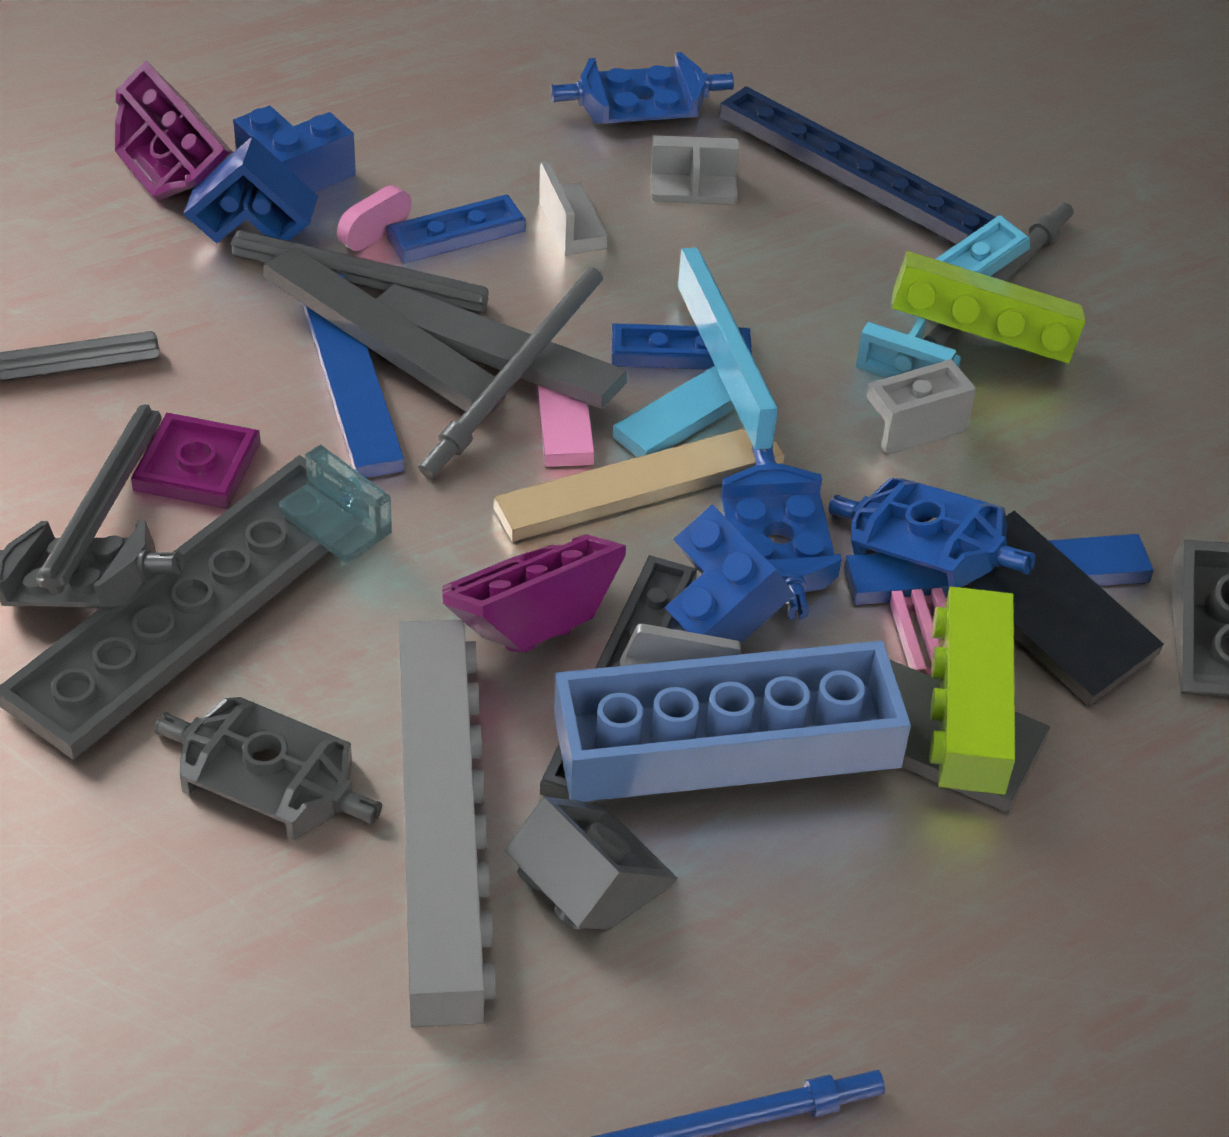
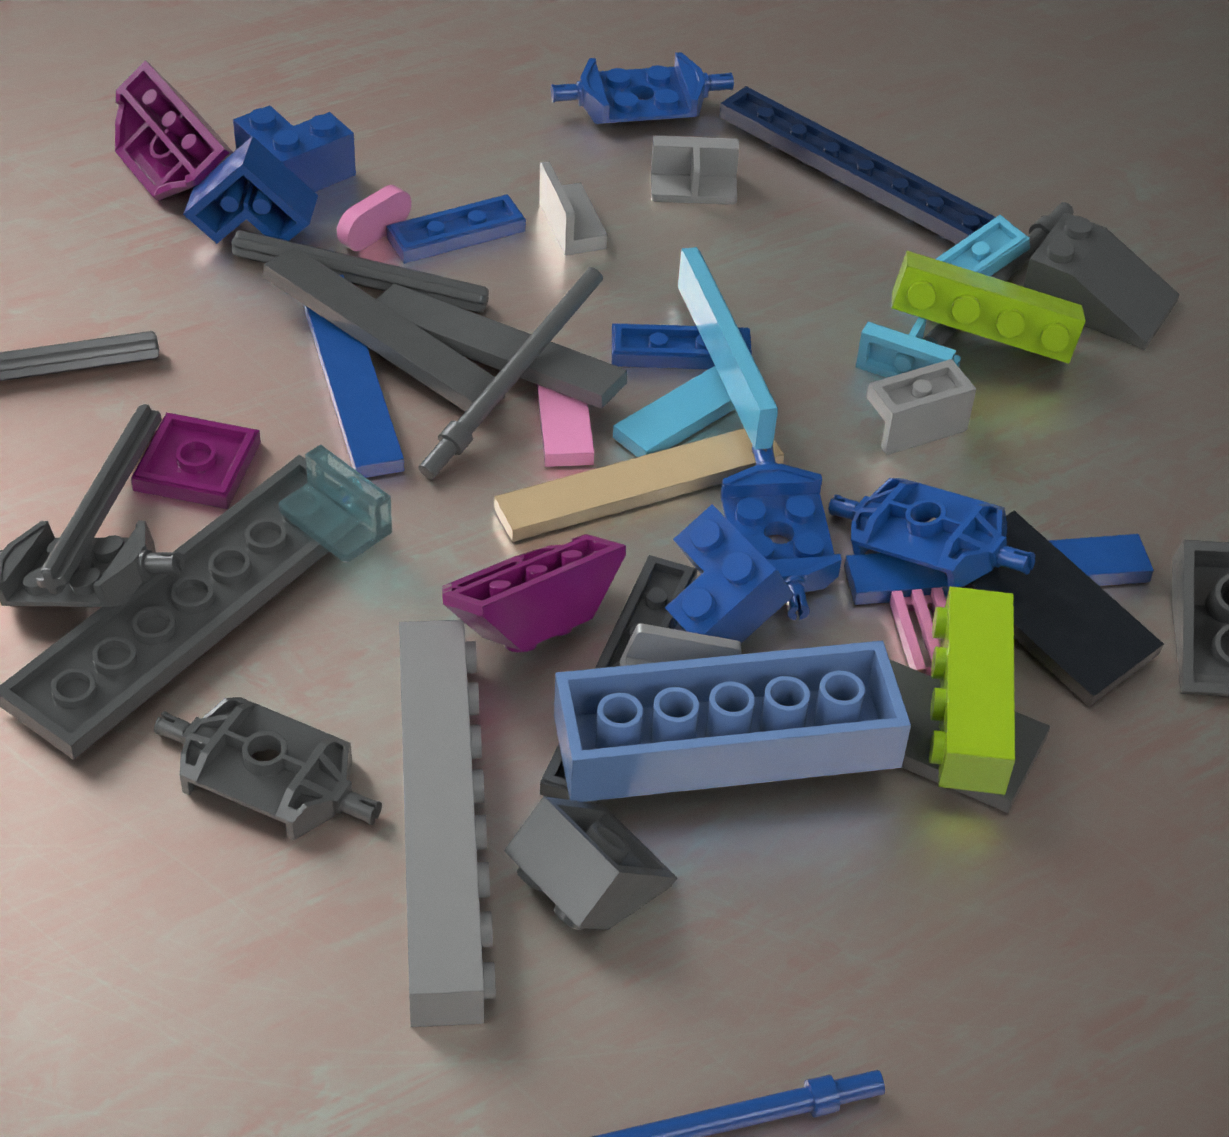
(1104, 276): none -> dark grey slope

